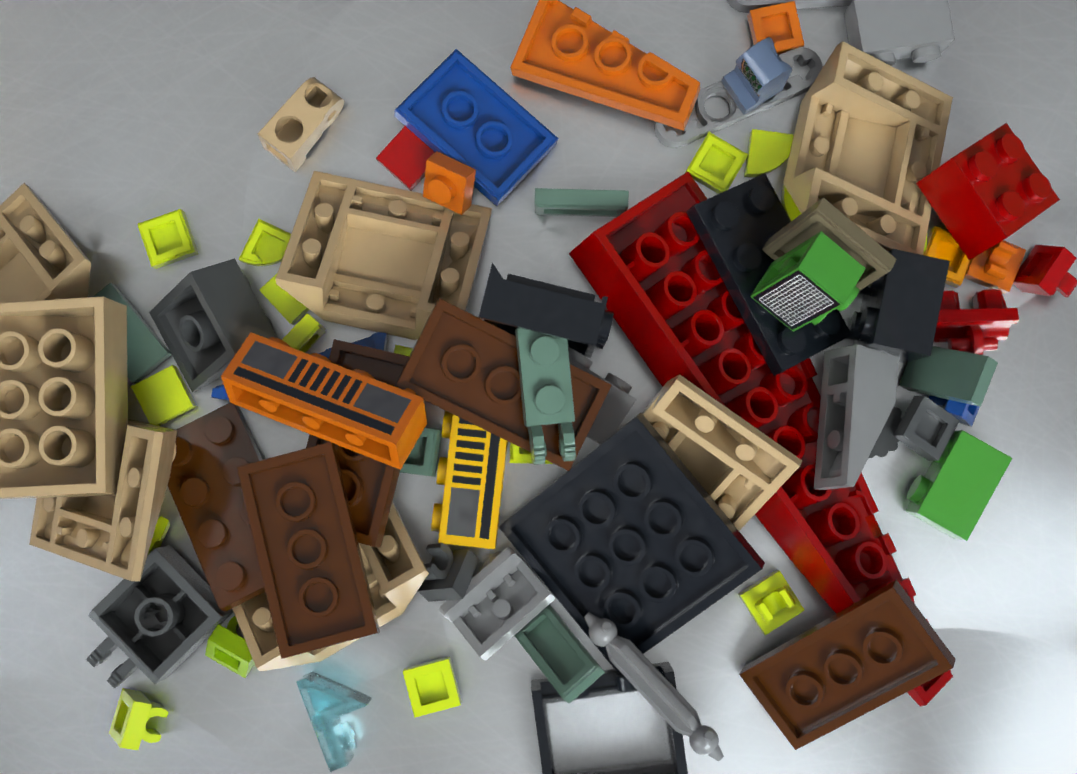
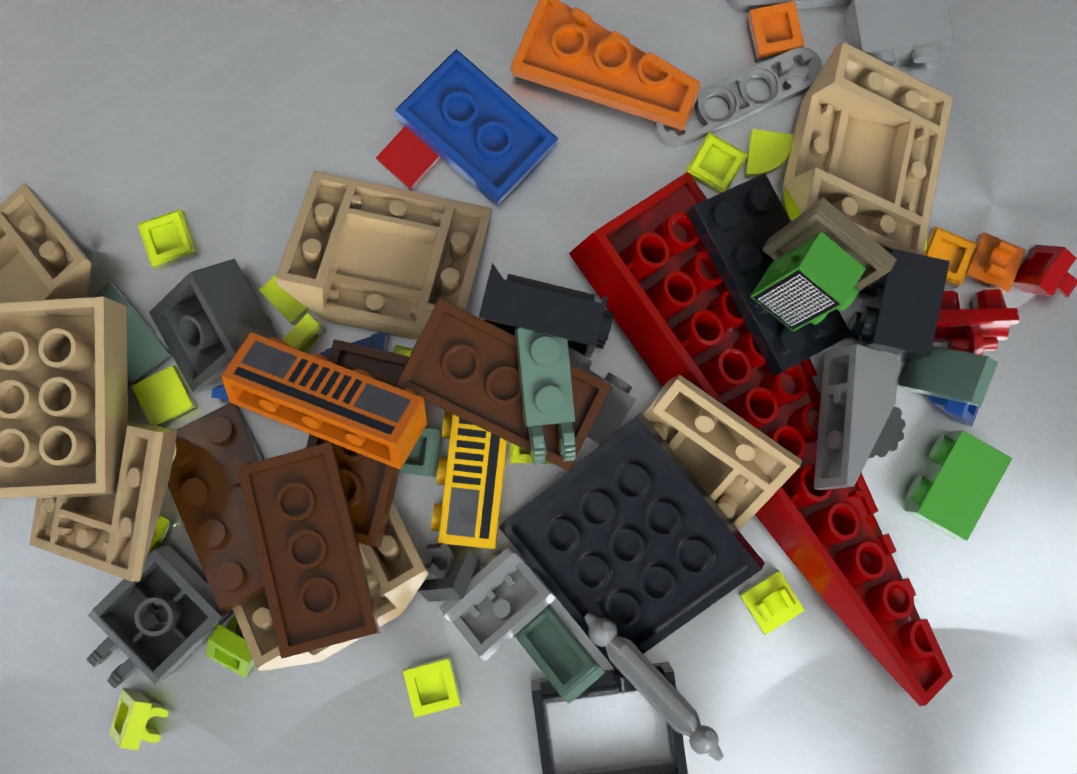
(265, 245): neon yellow tile -> none
(300, 122): tan leg -> none
(325, 704): clear light blue slope -> none
(449, 182): orange plate -> none
(580, 202): sand green tile -> none
(757, 76): sand blue leg -> none
(847, 665): reddish brown plate -> none
(926, 428): dark grey tile -> none
(988, 191): red brick -> none

